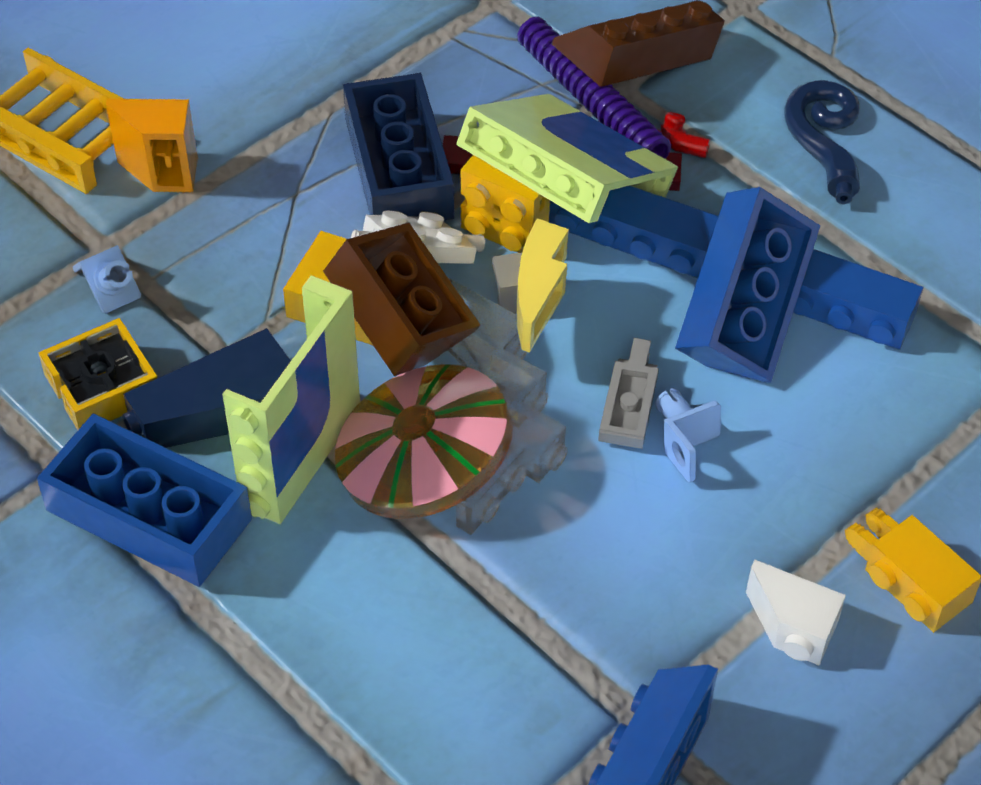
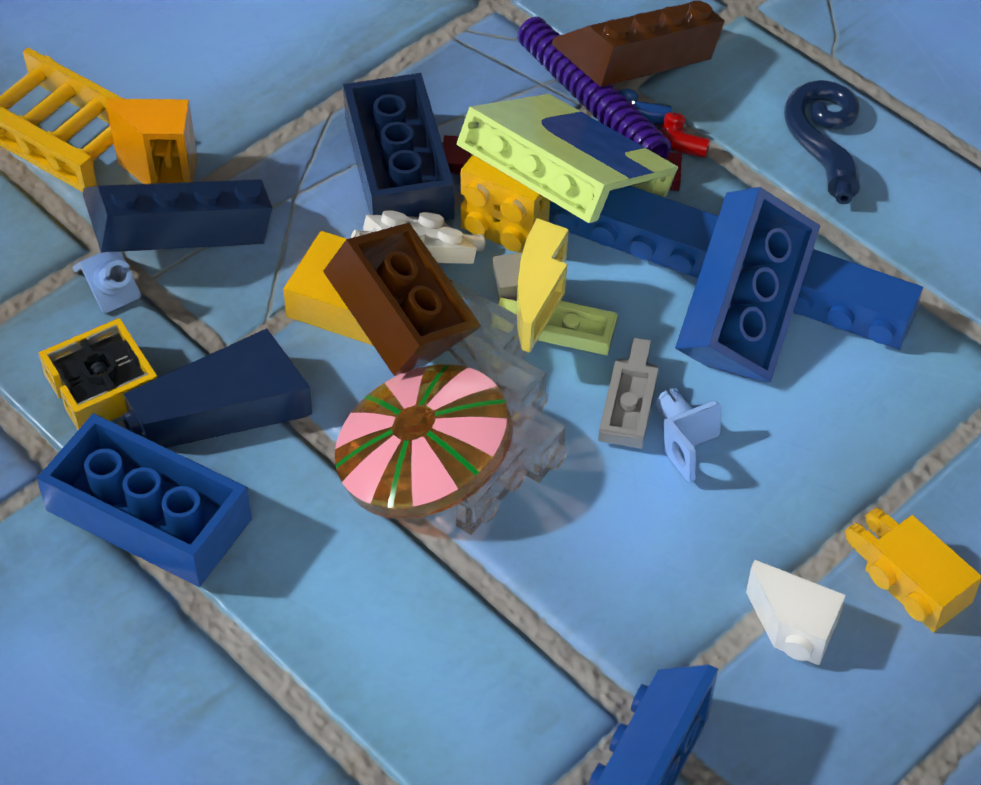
(178, 214): none -> dark blue slope
(298, 422): yellowish green panel -> none
(576, 326): none -> yellowish green hinge
(653, 112): none -> blue arm

